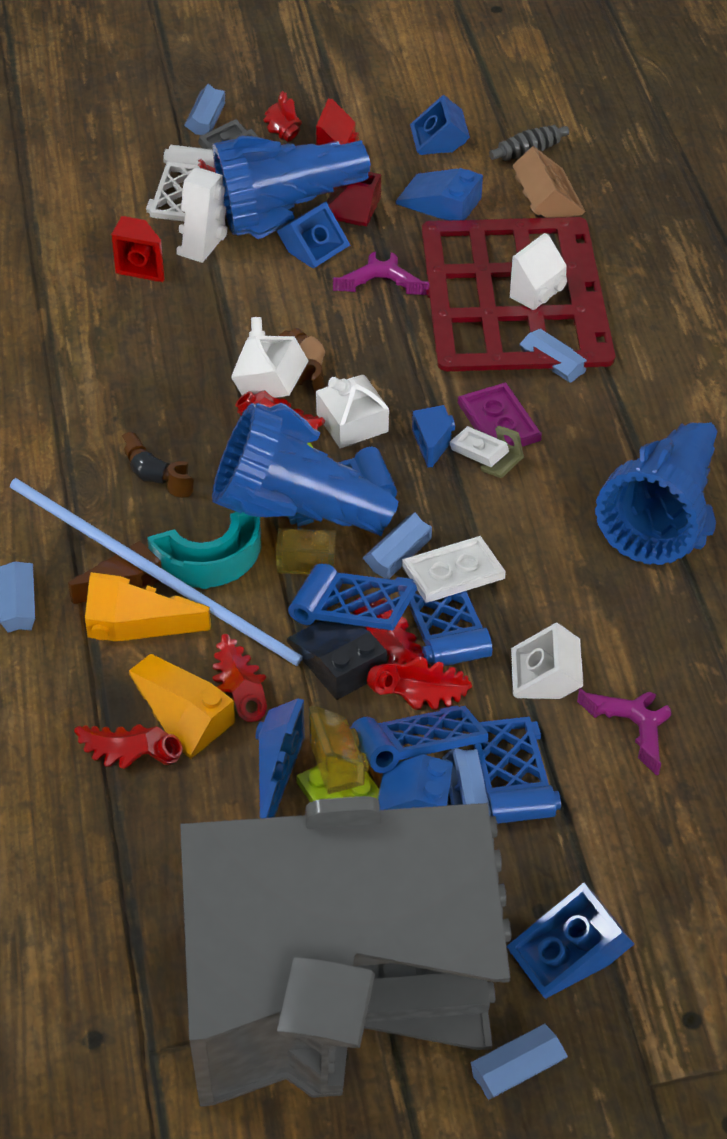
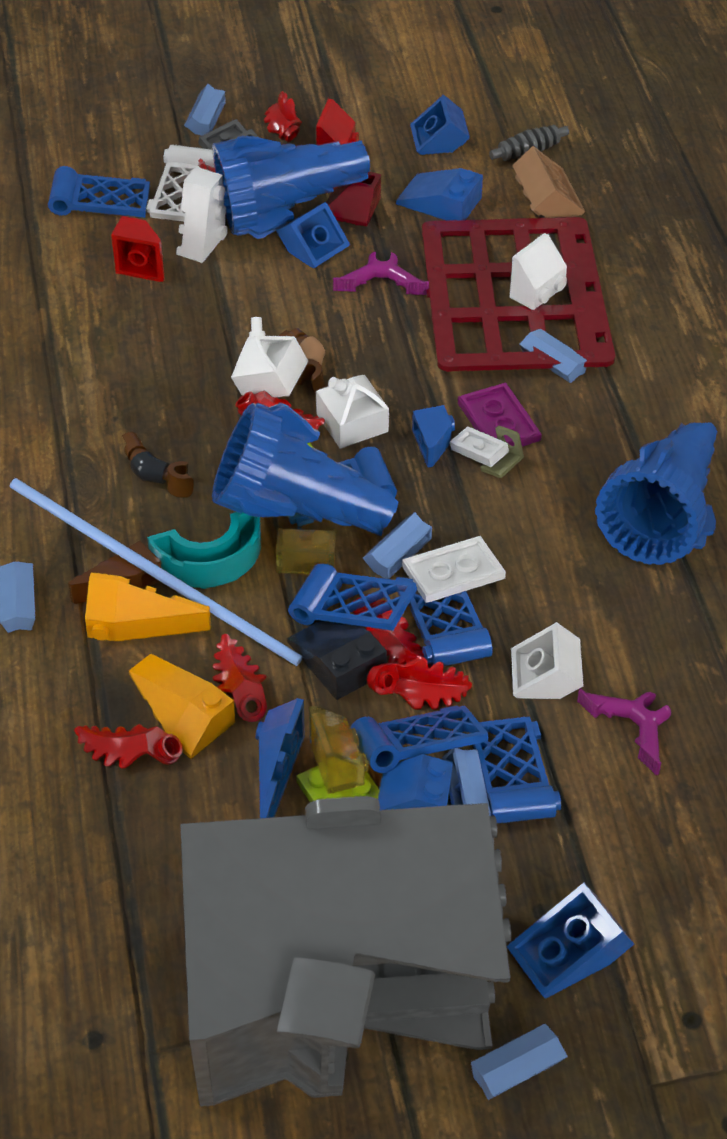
(68, 191): none -> blue piece

